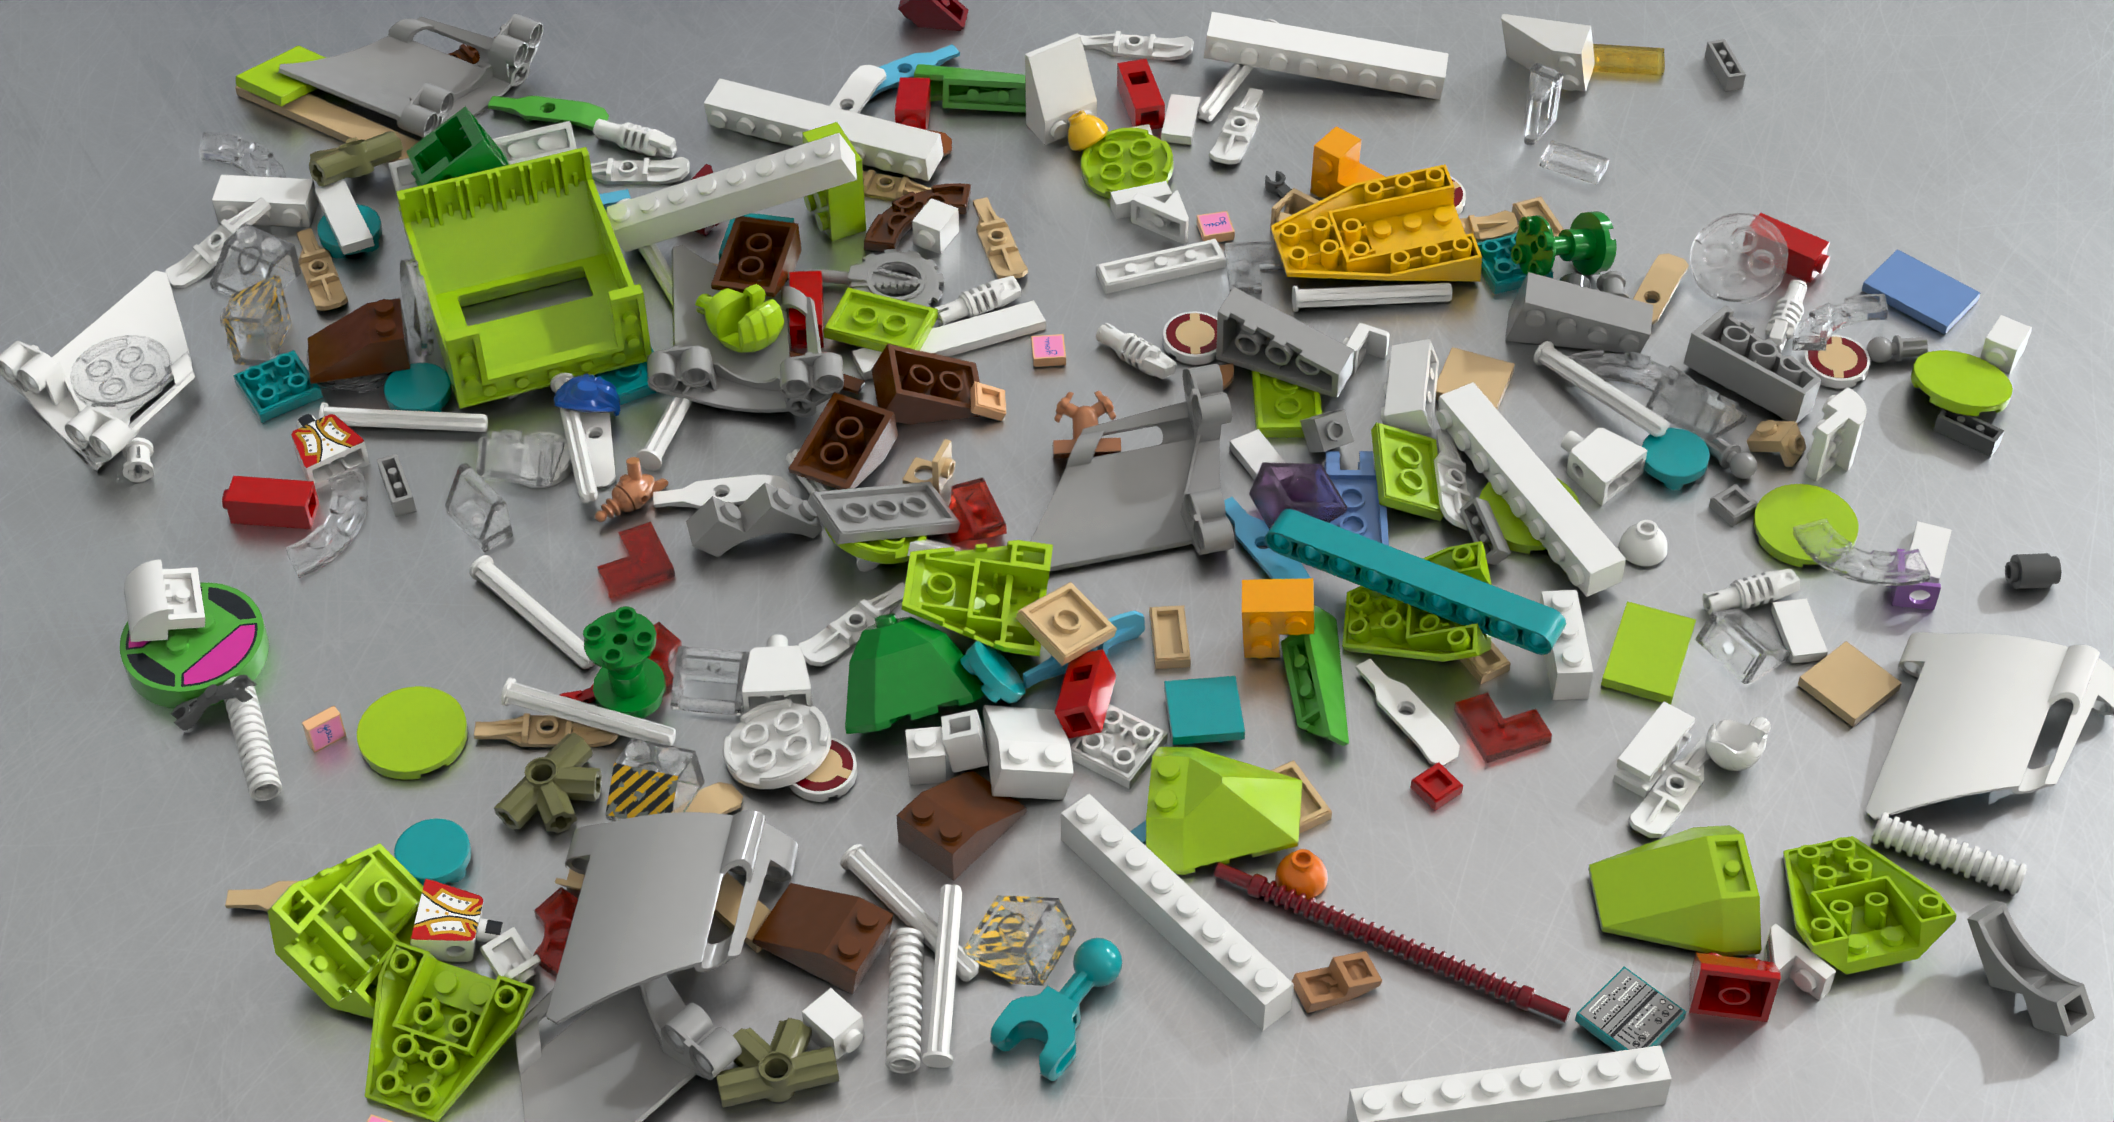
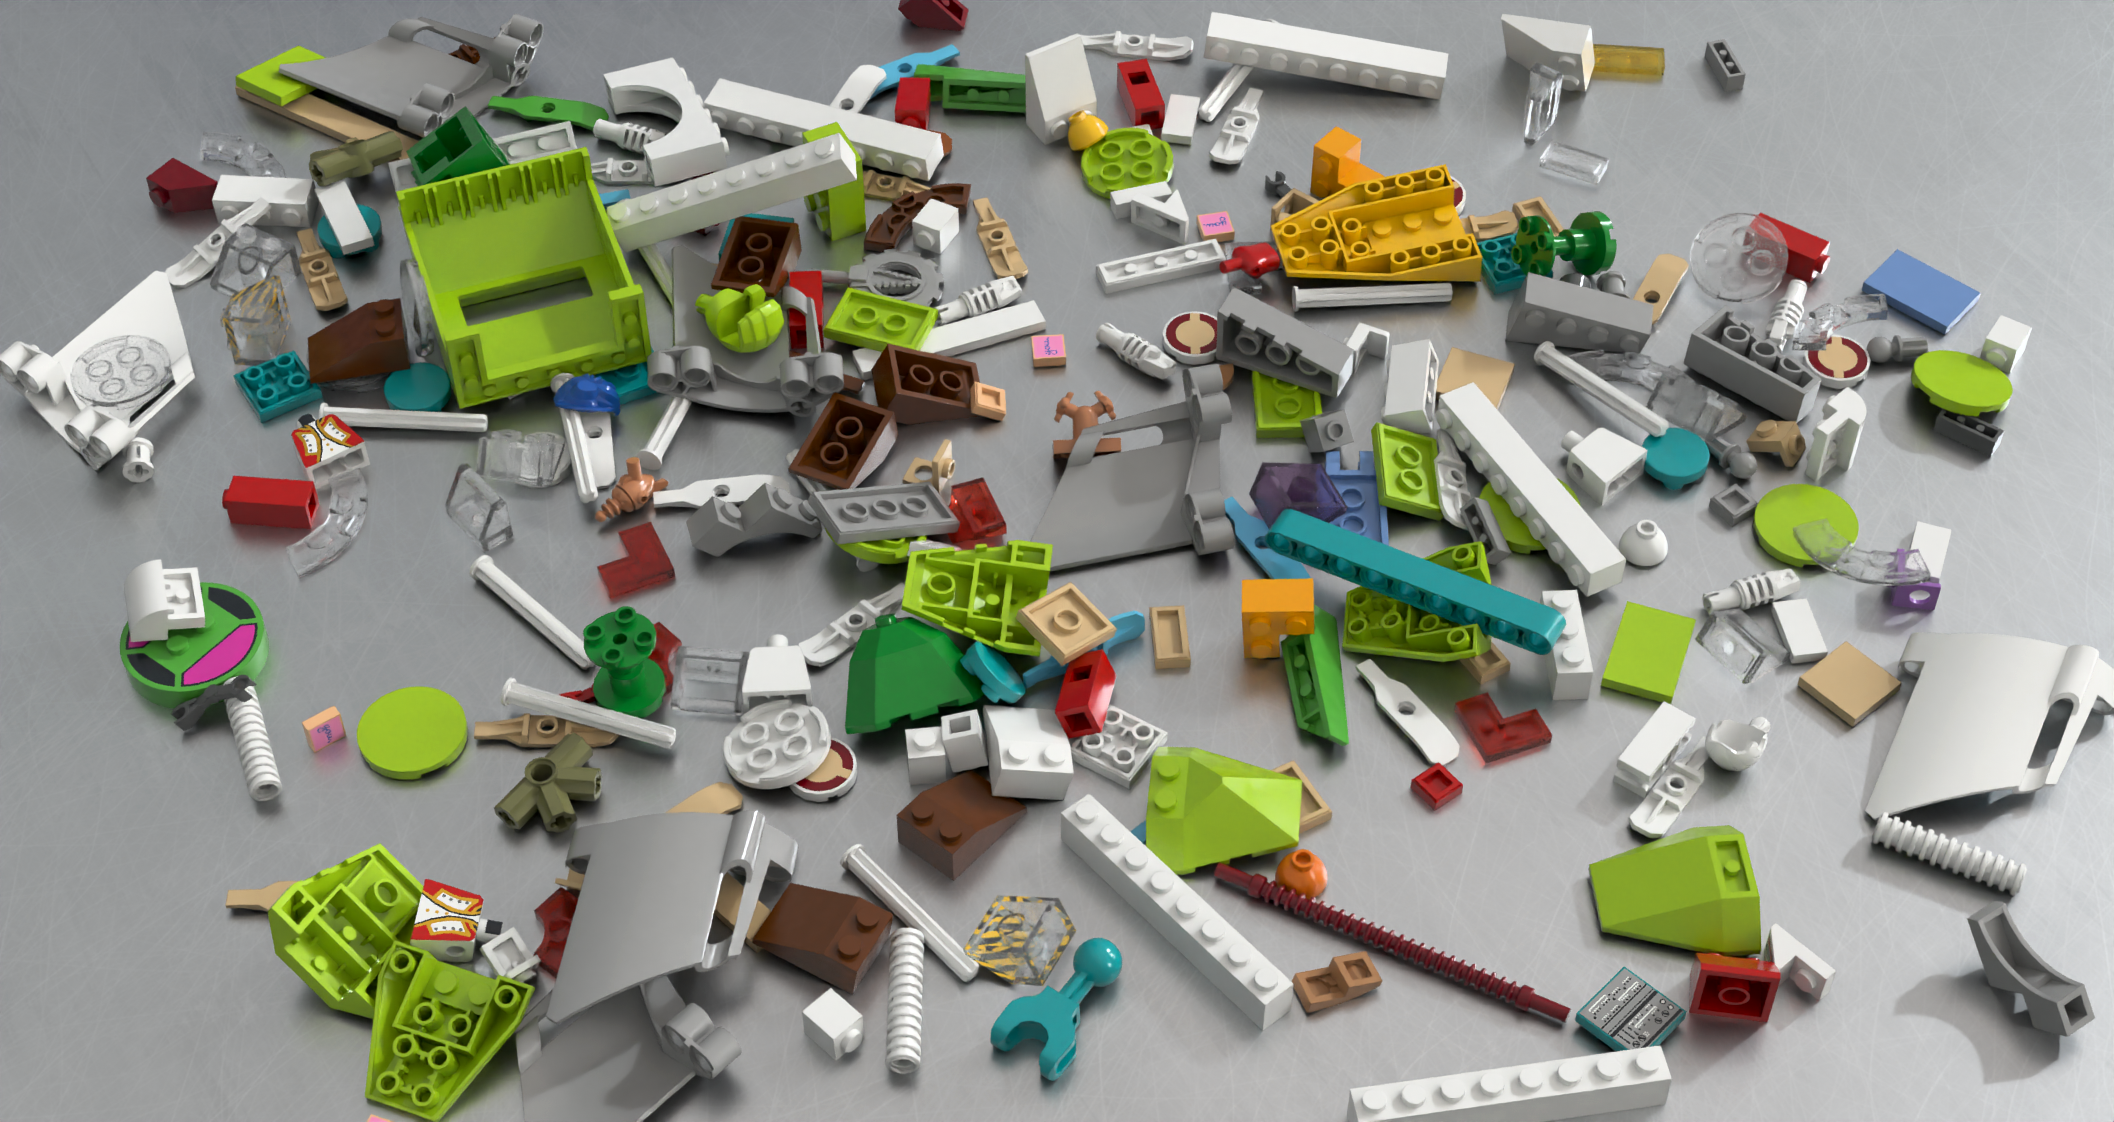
(181, 188): none -> dark red slope
(396, 485): light grey piece -> none
(434, 851): teal tile -> none
(653, 780): slope -> none
(663, 88): none -> white arch
(782, 1057): olive piece -> none
(944, 978): white axle -> none
(1204, 710): teal tile -> none
(1252, 260): none -> red piece
(1253, 450): white tile -> none
(1861, 906): lime wedge -> none
(2033, 571): dark grey brick -> none

